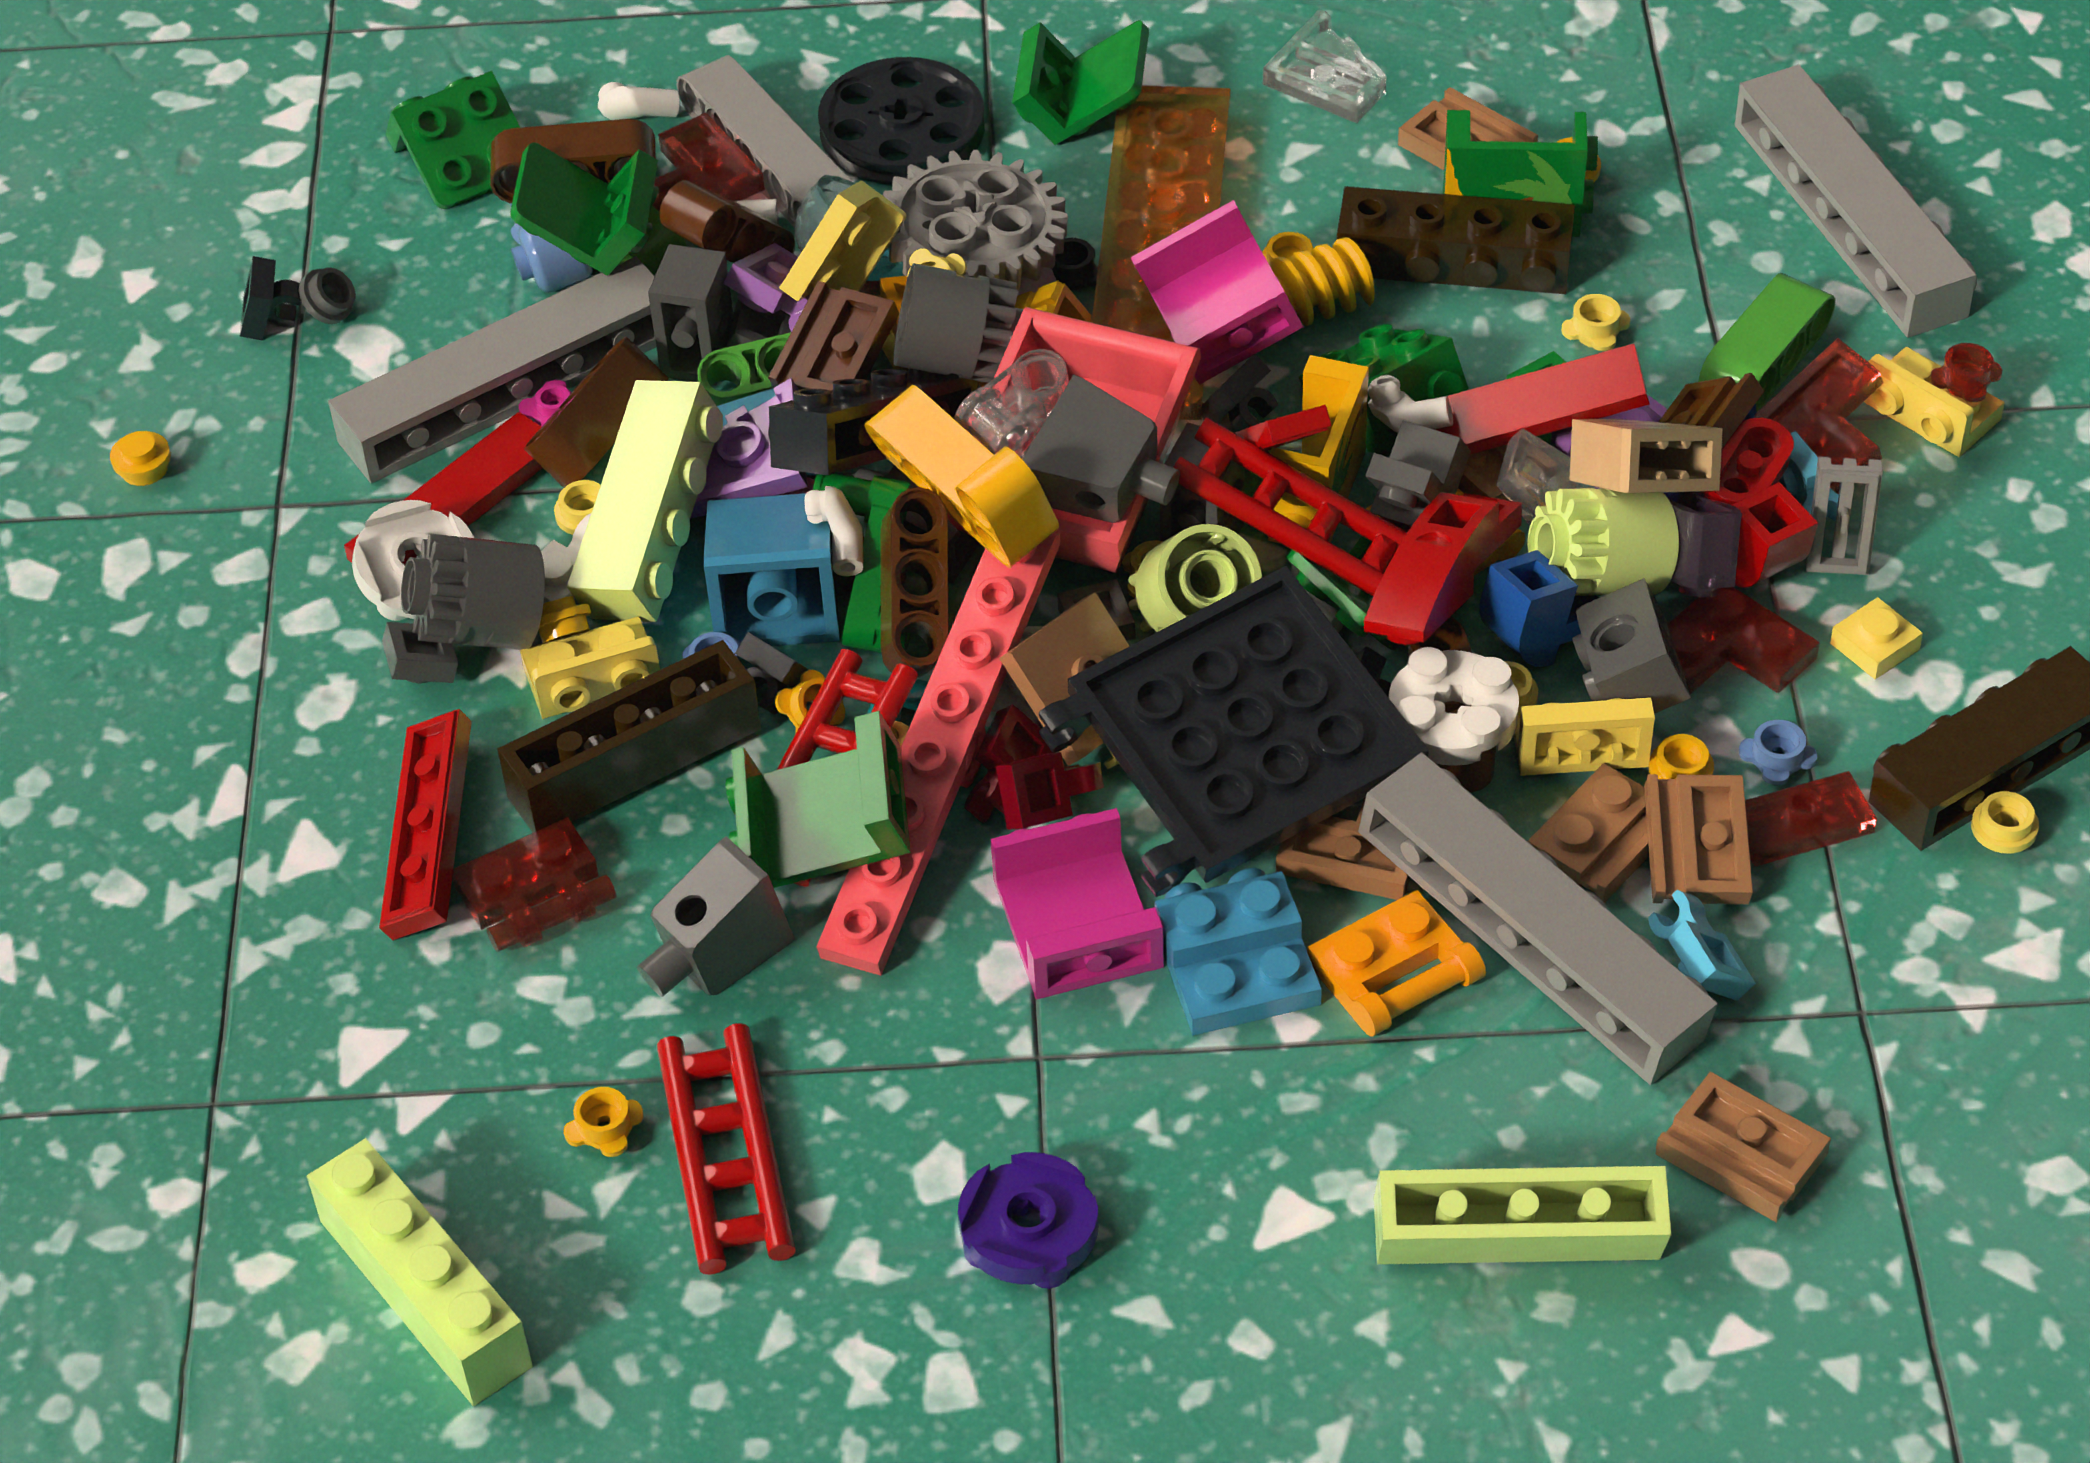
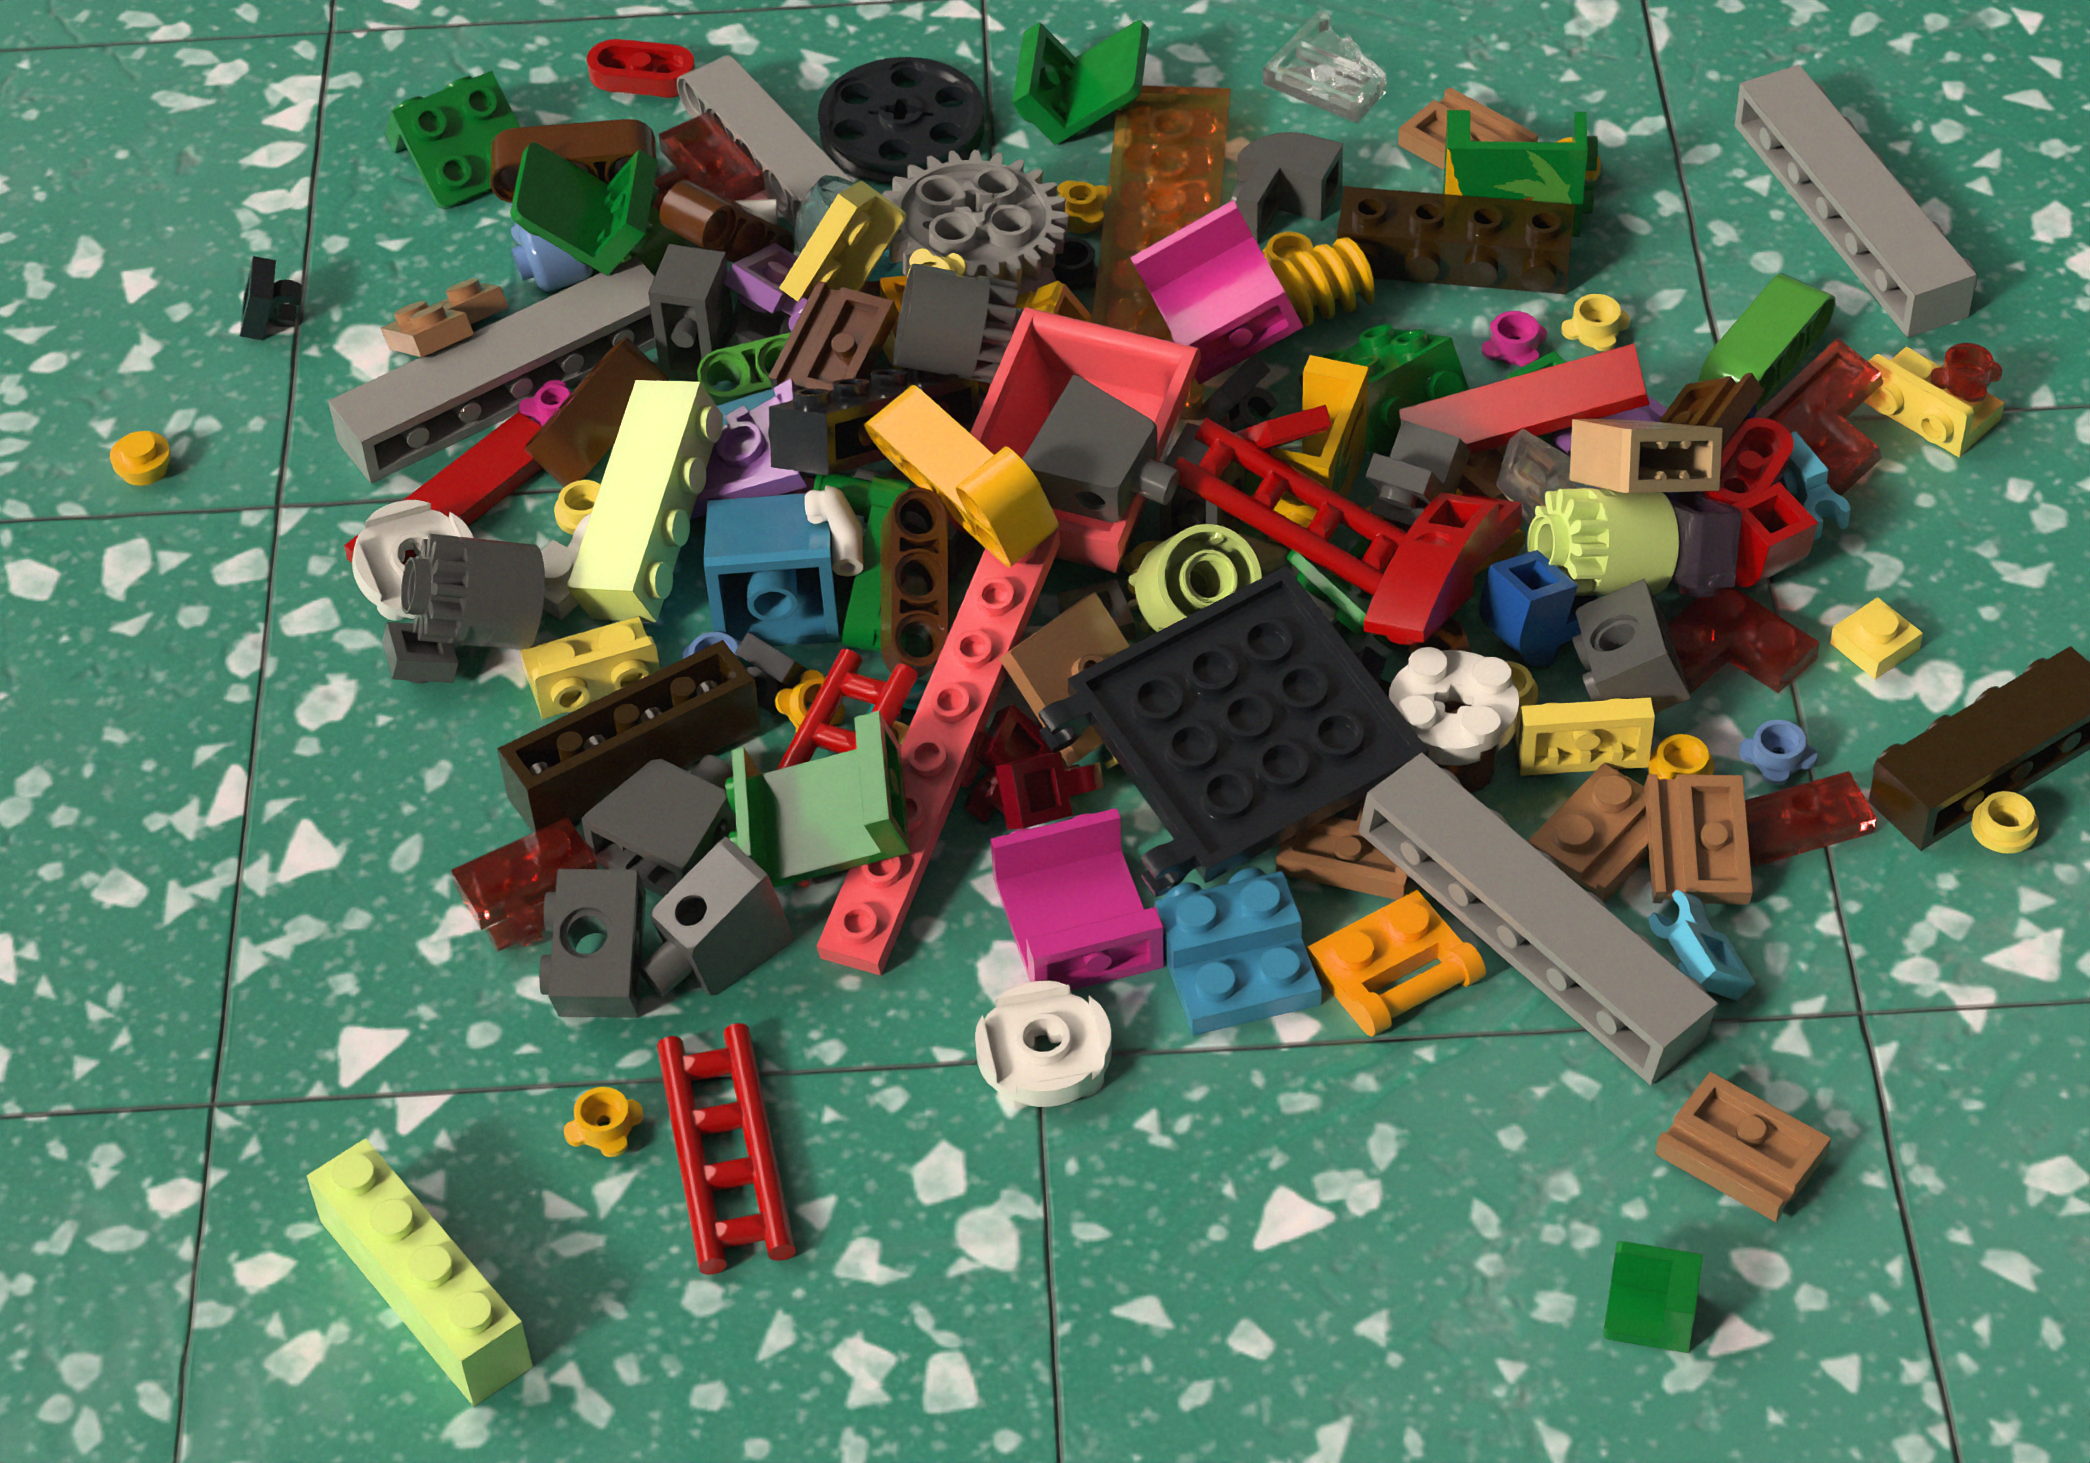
(327, 295): dark grey plate -> none
(426, 825): red tile -> none
(427, 329): none -> medium nougat plate
(563, 619): yellow plate -> none
(605, 980): none -> dark grey brick
(633, 102): white arm -> none
(638, 67): none -> red plate
(661, 821): none -> dark grey torso
(1013, 404): clear piece -> none
(1028, 1254): dark purple plate -> none
(1048, 1077): none -> white plate
(1083, 204): none -> yellow plate
(1289, 175): none -> dark grey brick
(1394, 406): white arm -> none
(1514, 338): none -> dark pink plate
(1521, 1215): yellowish green brick -> none
(1652, 1296): none -> green panel
(1847, 475): light grey tile -> none

